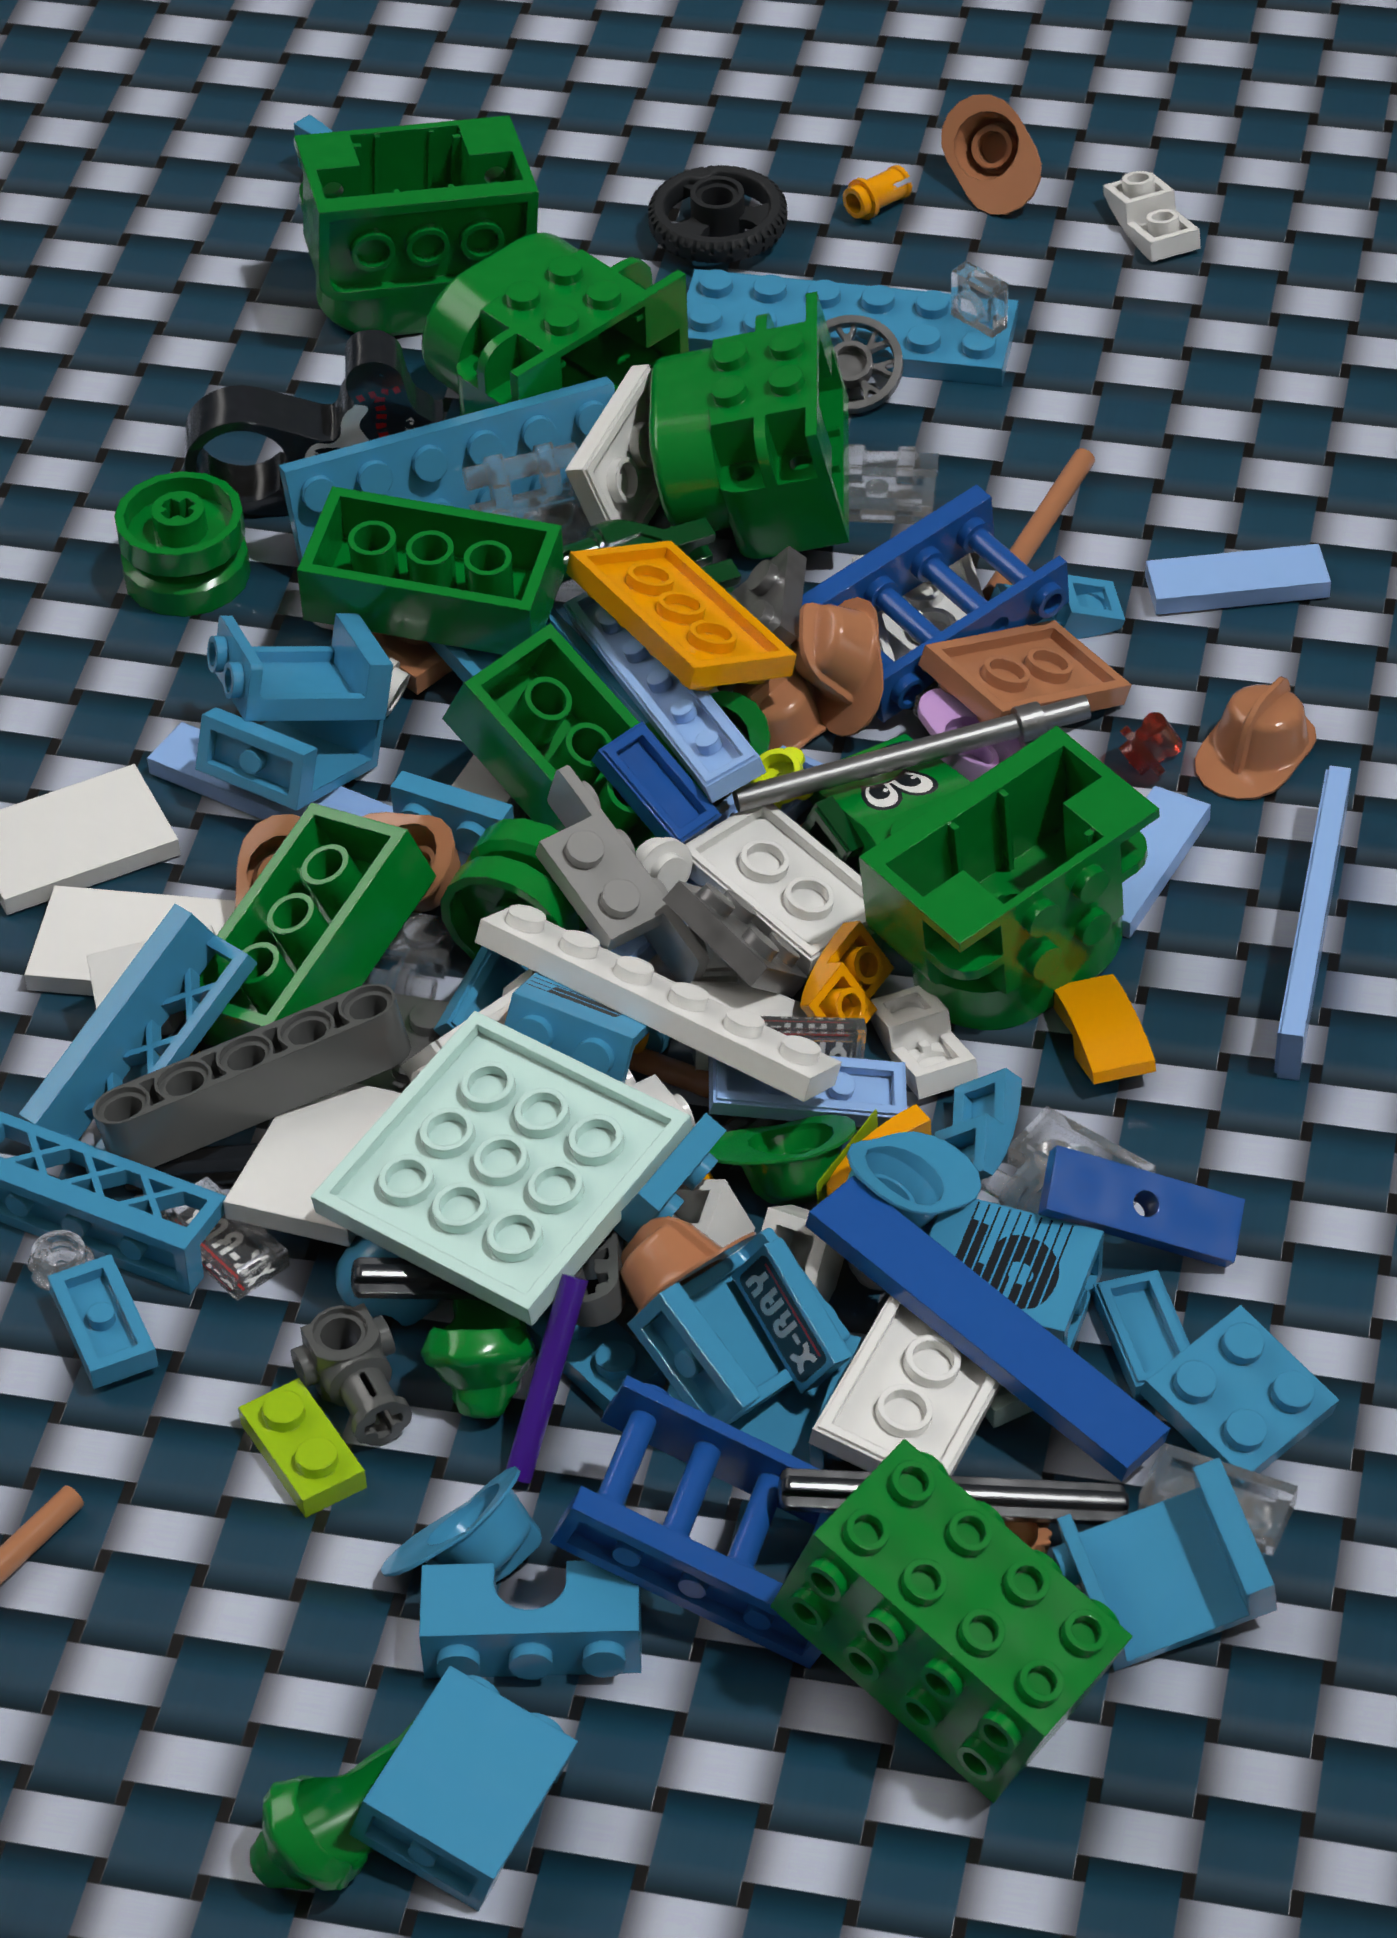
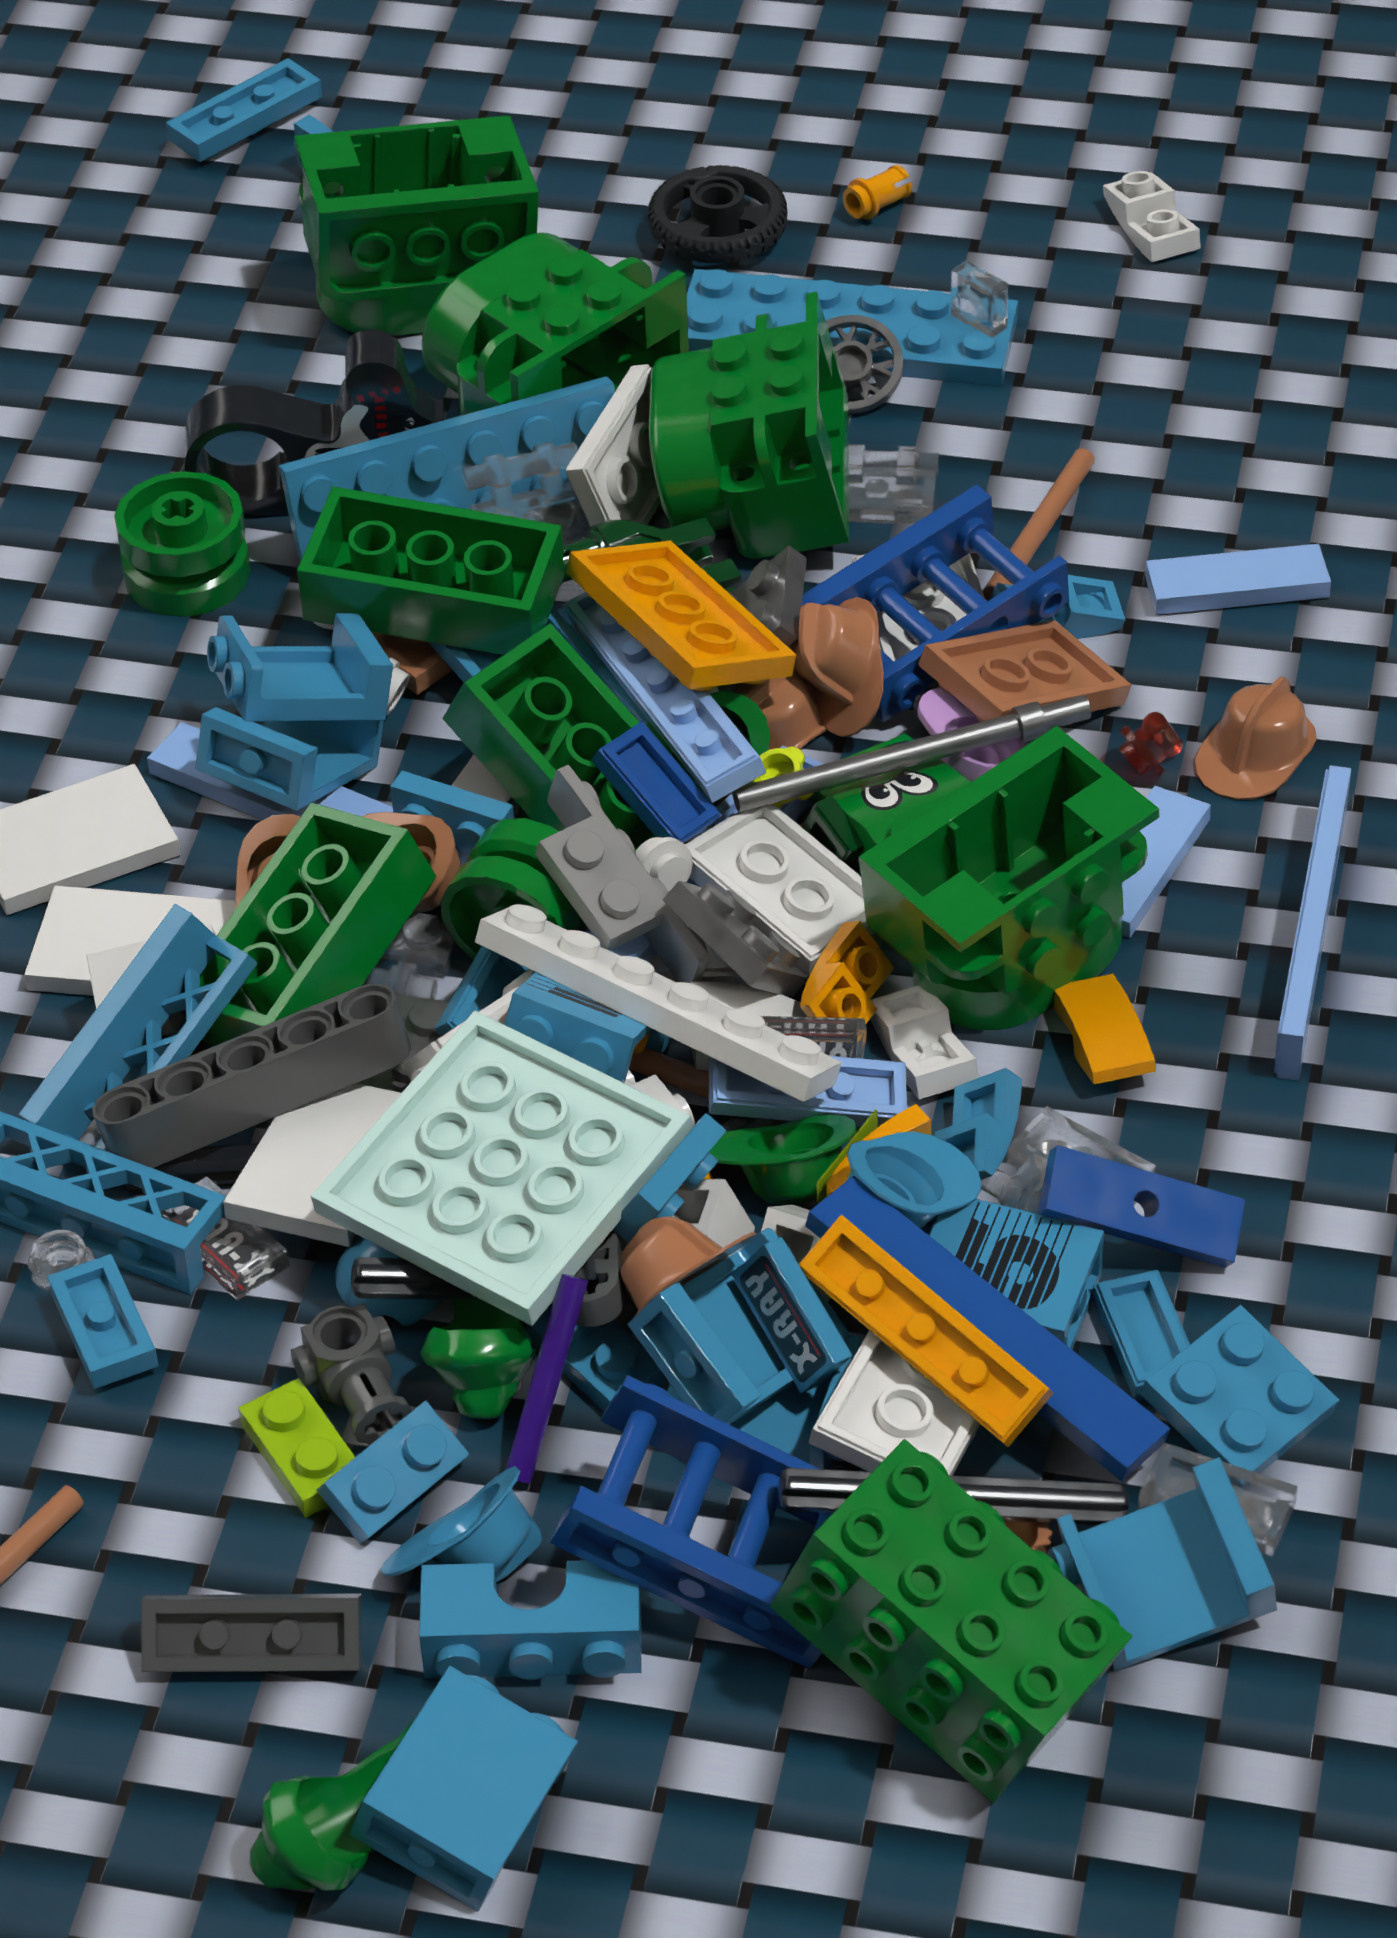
(244, 110): none -> dark azure plate
(251, 1632): none -> dark grey plate
(392, 1472): none -> dark azure plate
(925, 1330): none -> light orange tile
(991, 154): nougat piece -> none

